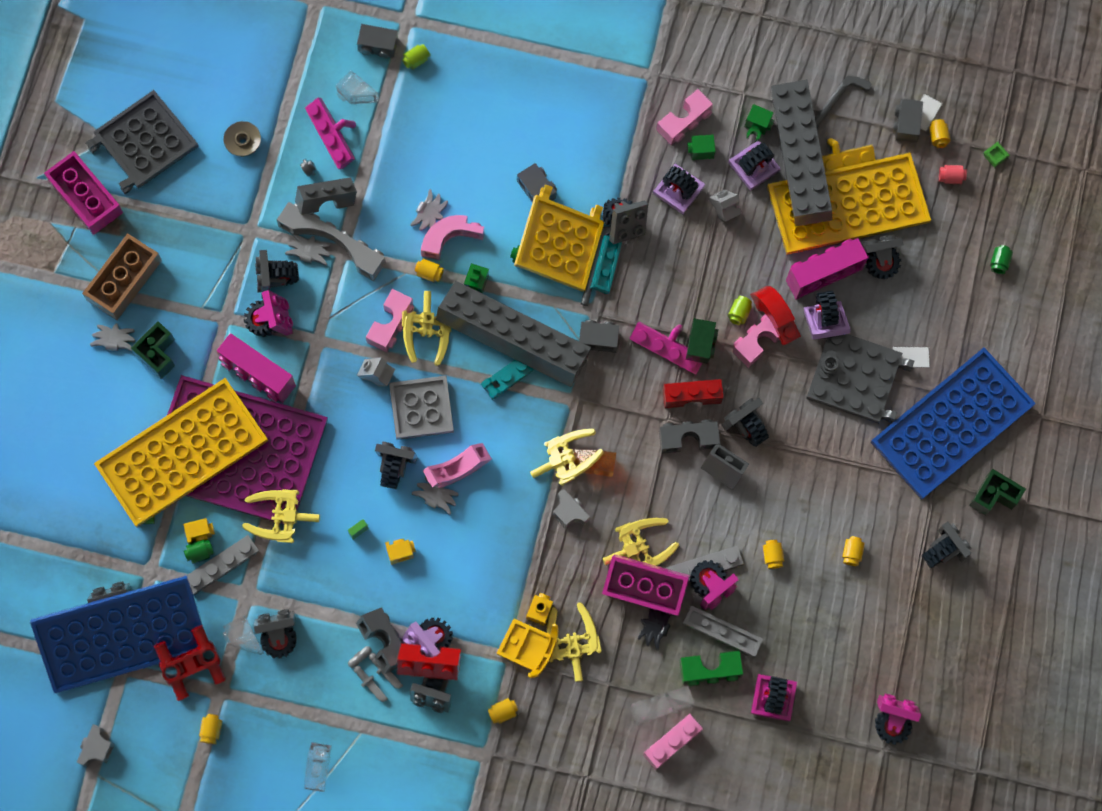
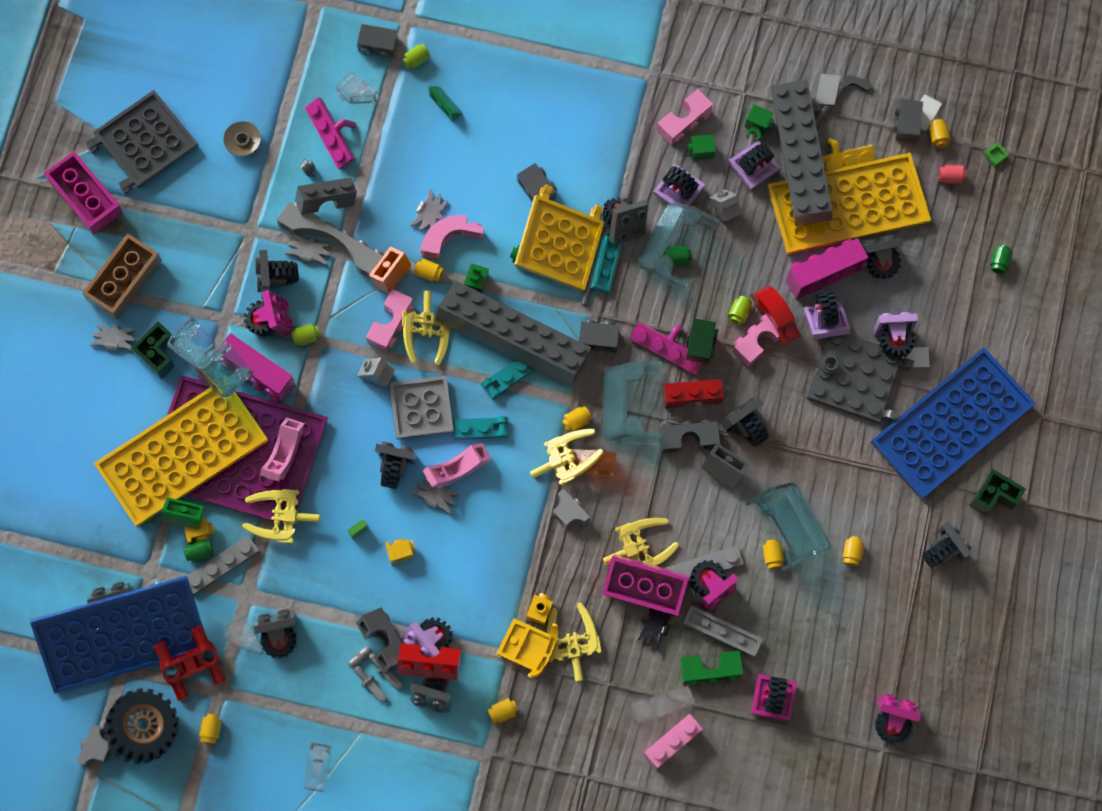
(130, 746): none -> black wheel
(182, 513): none -> green slope
(212, 364): none -> clear light blue windscreen
(284, 450): none -> bright pink arch
(305, 335): none -> lime brick
(390, 270): none -> orange brick
(444, 102): none -> green slope
(480, 428): none -> teal plate
(576, 419): none -> yellow brick
(616, 424): none -> clear light blue windscreen
(652, 257): none -> clear light blue windscreen
(679, 254): none -> green brick
(794, 521): none -> clear light blue windscreen
(827, 89): none -> light grey sticker
(896, 333): none -> plate

